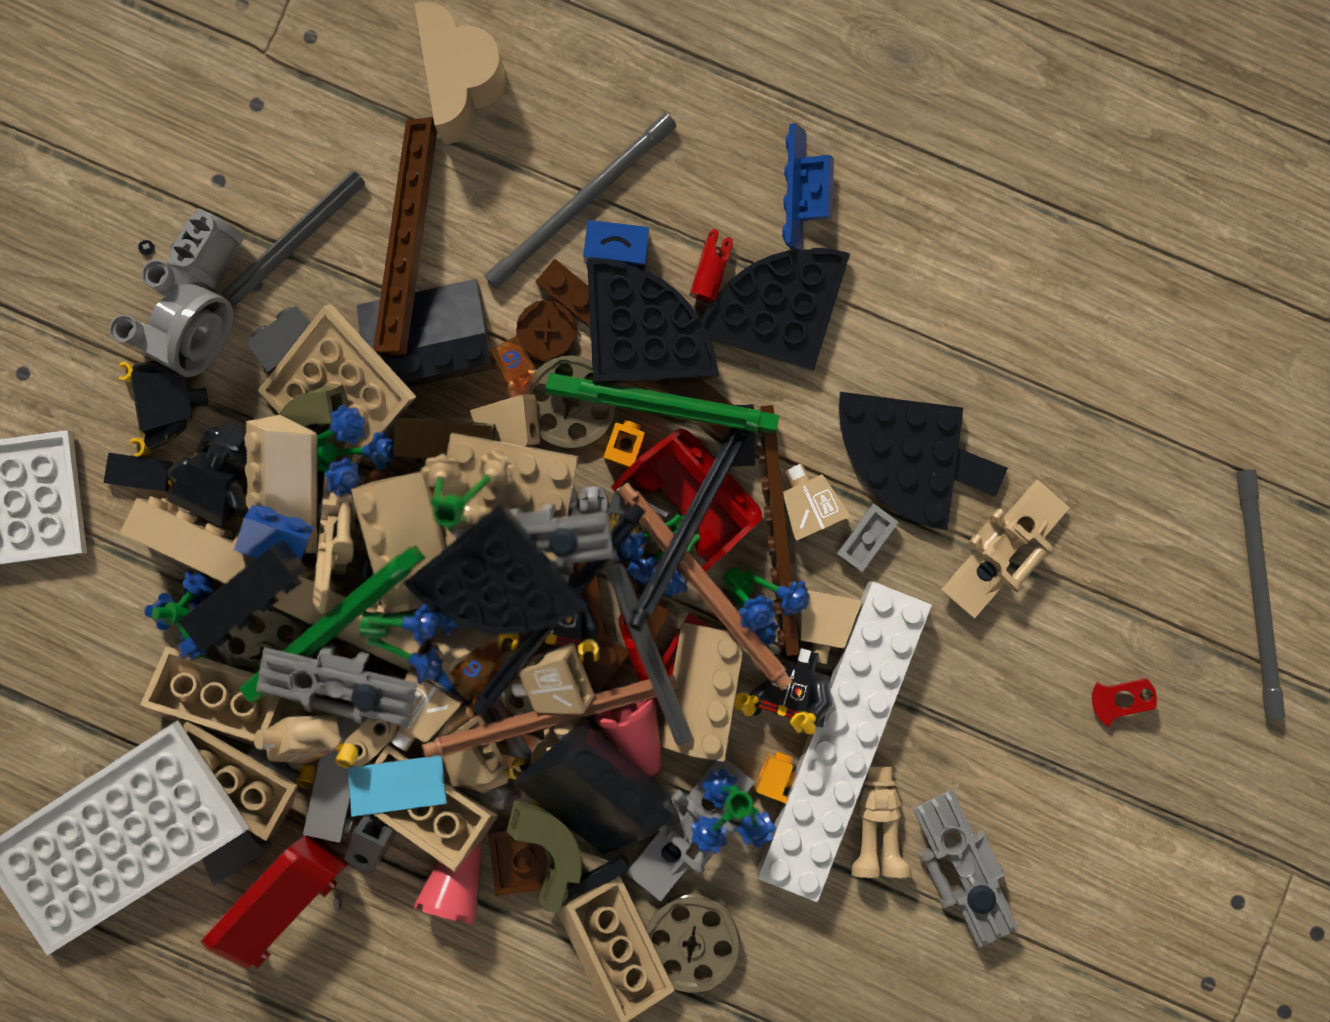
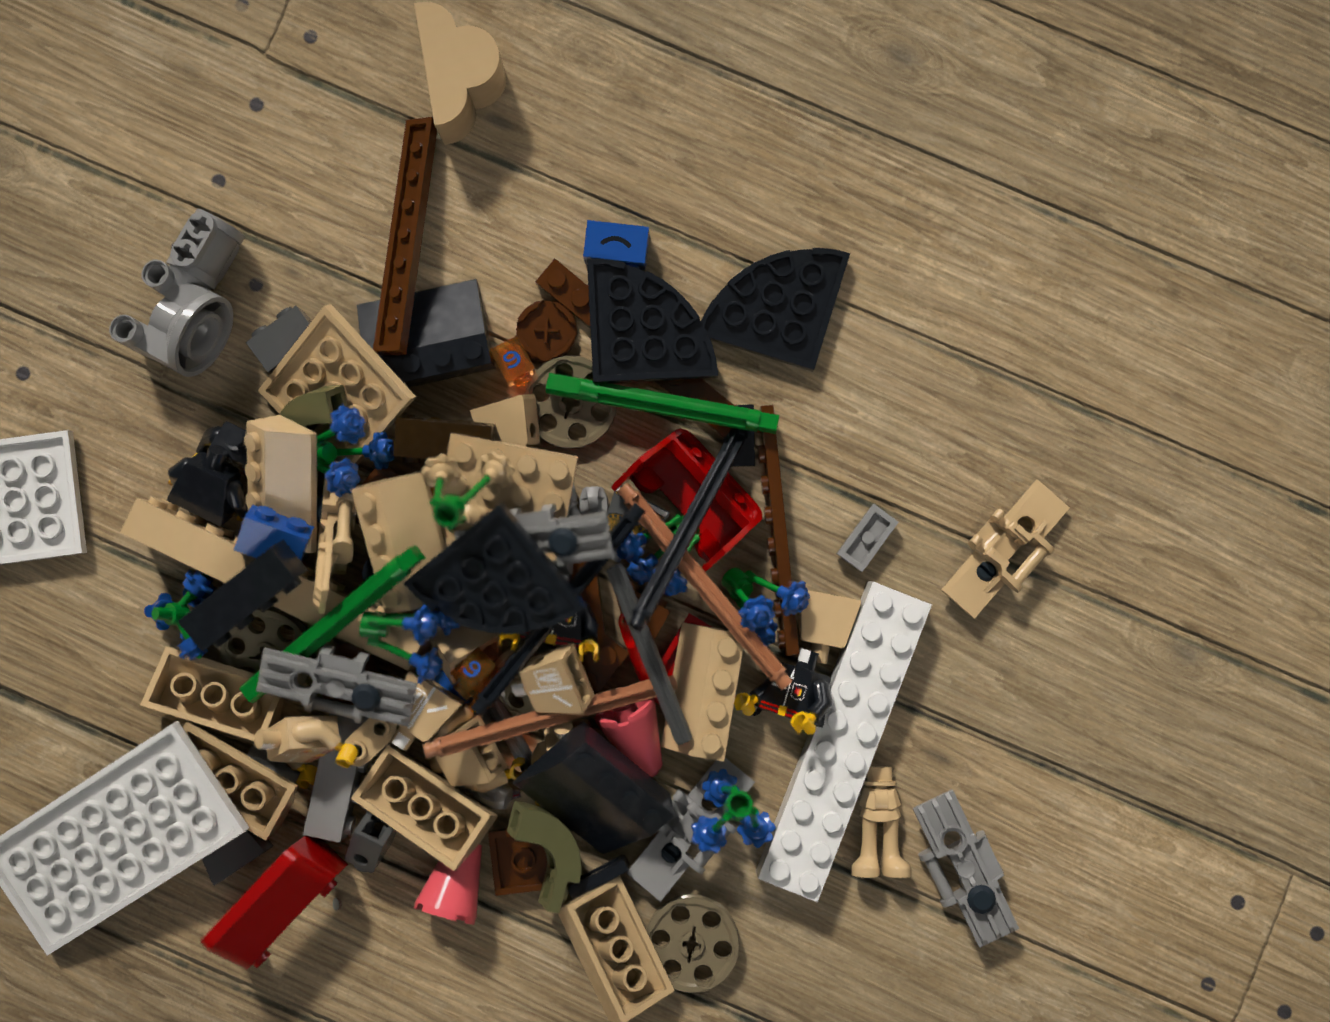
(137, 472): black tile -> none
(146, 247): black piece -> none
(160, 403): black torso -> none
(293, 238): dark grey axle -> none
(396, 785): medium azure sticker -> none
(615, 453): light orange brick -> none
(652, 136): dark grey piece -> none
(711, 268): red piece -> none
(776, 776): light orange brick -> none
(808, 187): blue bracket -> none
(810, 504): tan torso -> none
(903, 453): black plate -> none
(979, 473): black tile -> none
(1104, 699): red piece -> none
(1271, 691): dark grey piece -> none

